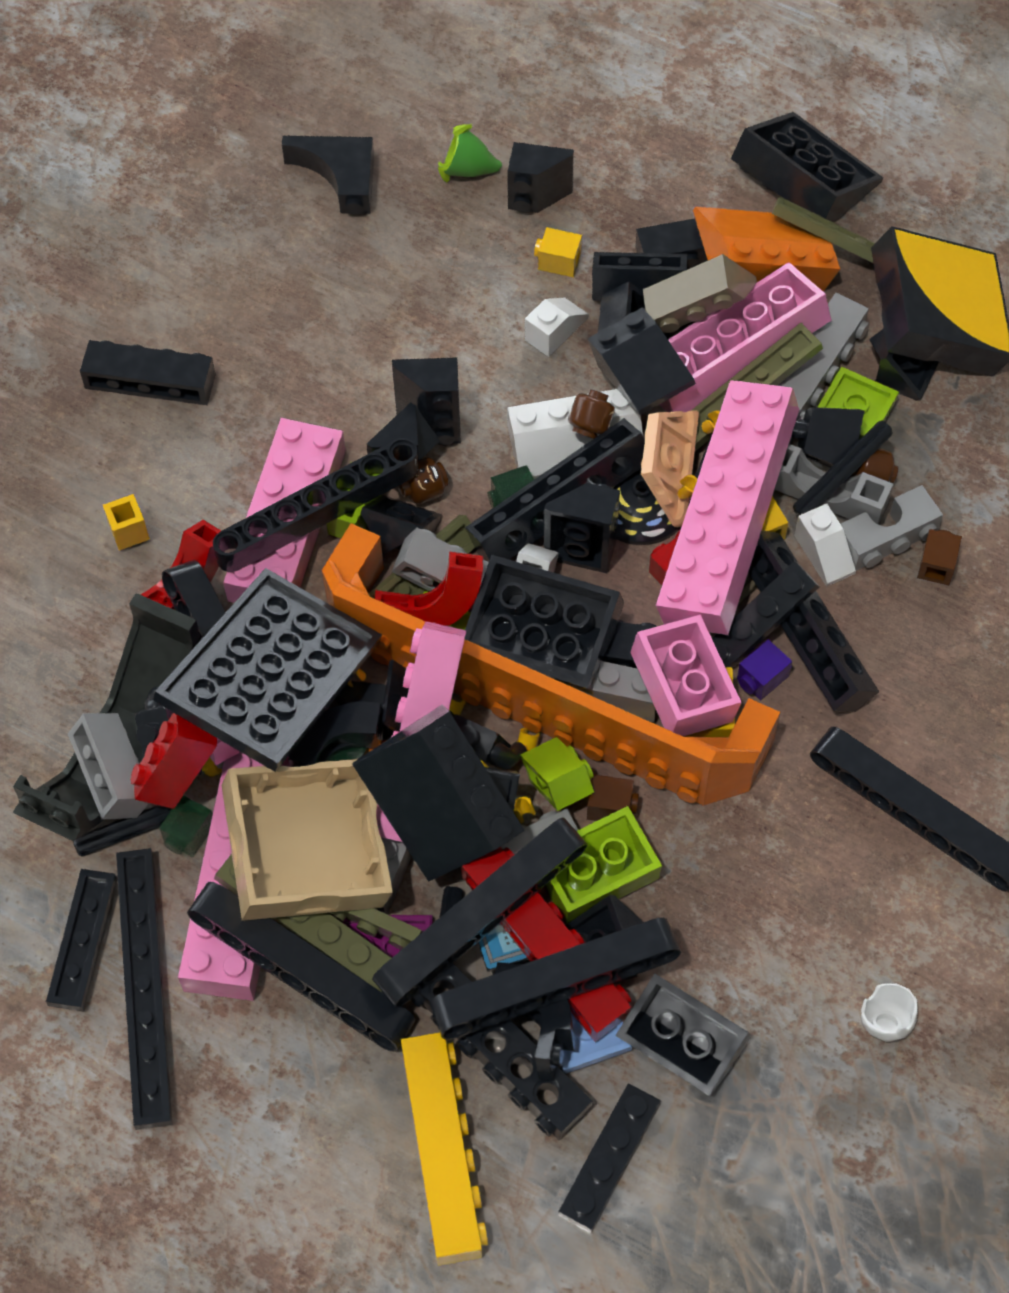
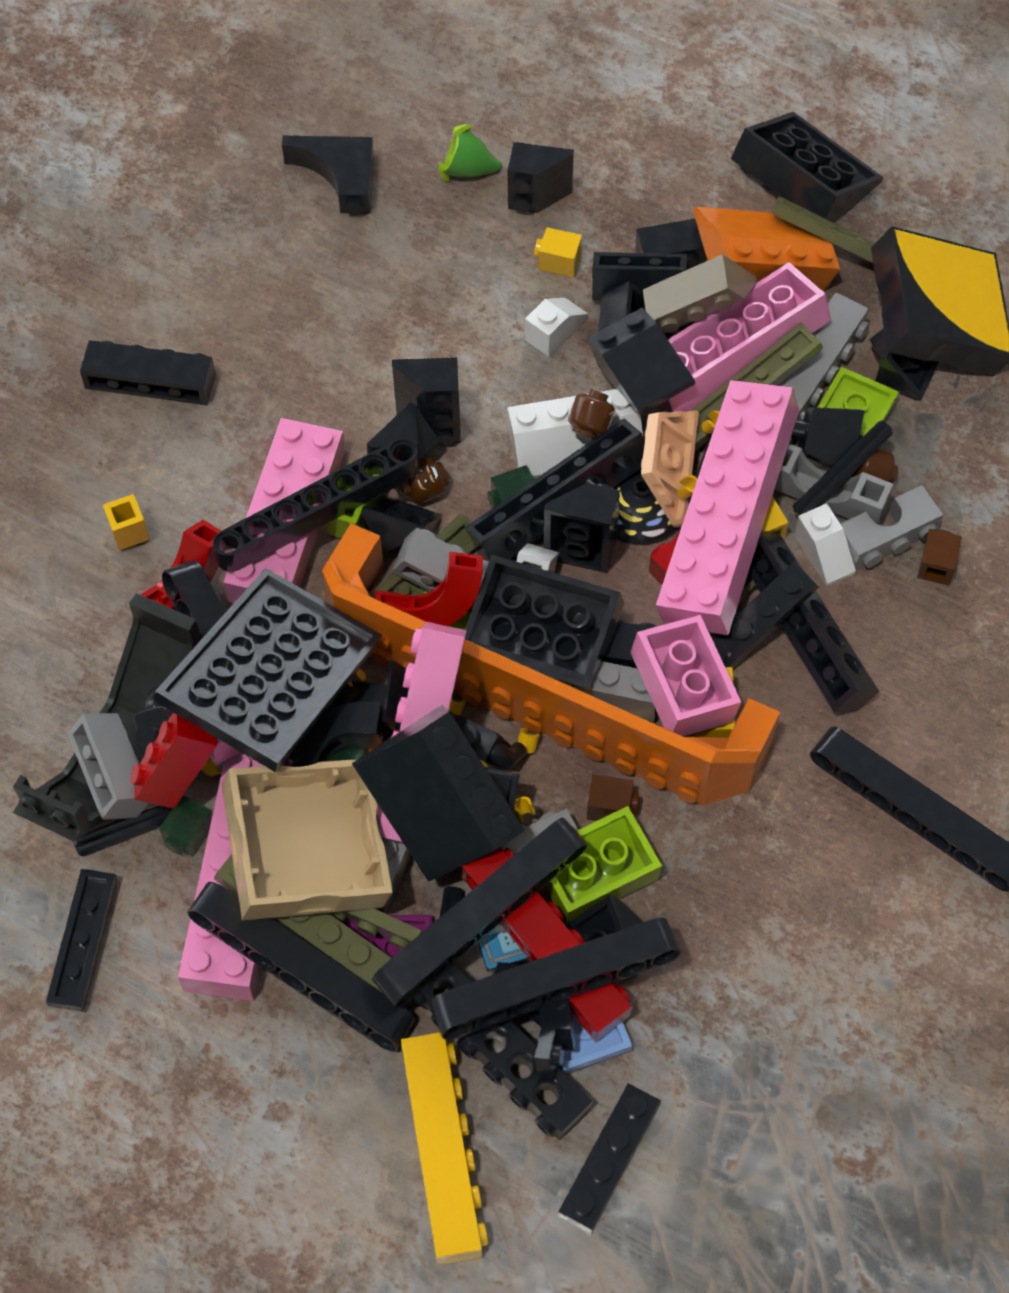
(143, 990): black plate -> none
(558, 773): lime brick -> none
(683, 1035): black slope -> none
(763, 670): dark purple brick -> none
(889, 1012): white hair -> none

